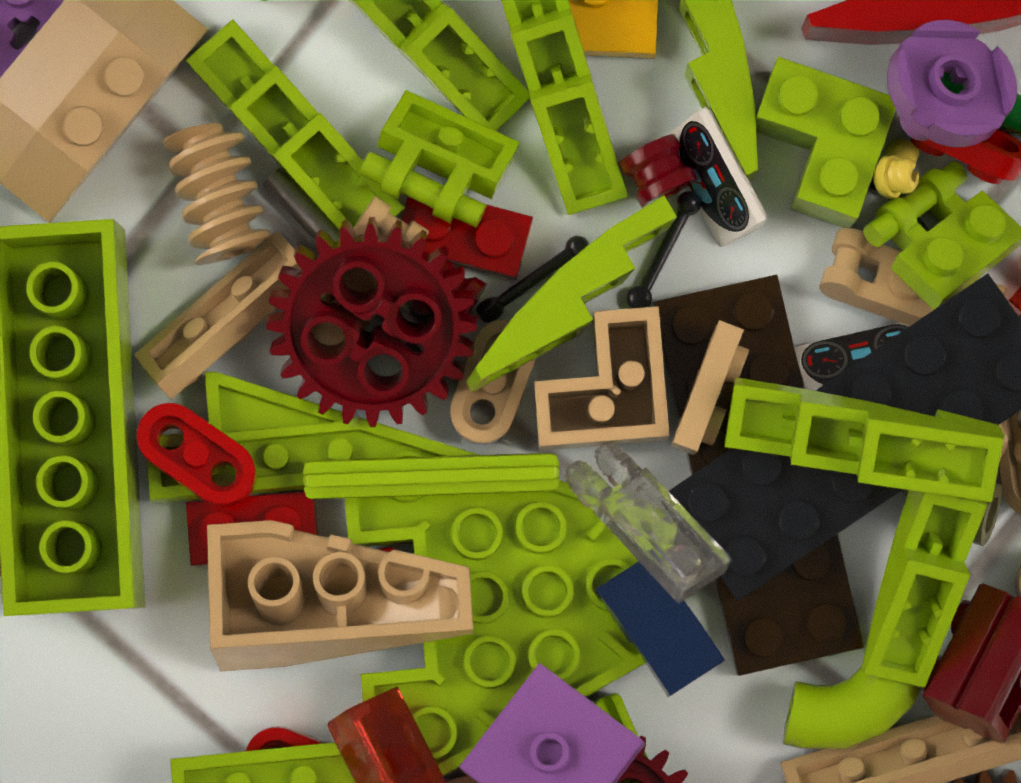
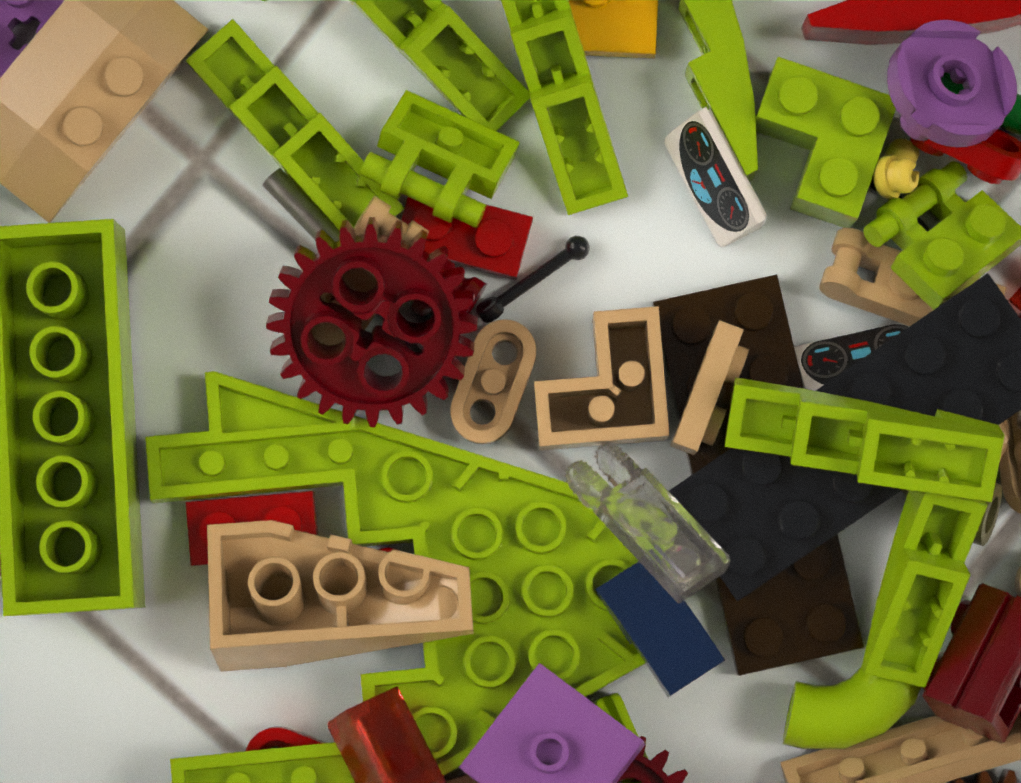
(198, 456): red plate -> none
(215, 191): tan piece -> none
(217, 318): tan plate -> none
(431, 476): lime axle -> none
(558, 308): lime slope -> none
(658, 170): dark red wheel -> none
(687, 204): black hinge -> none

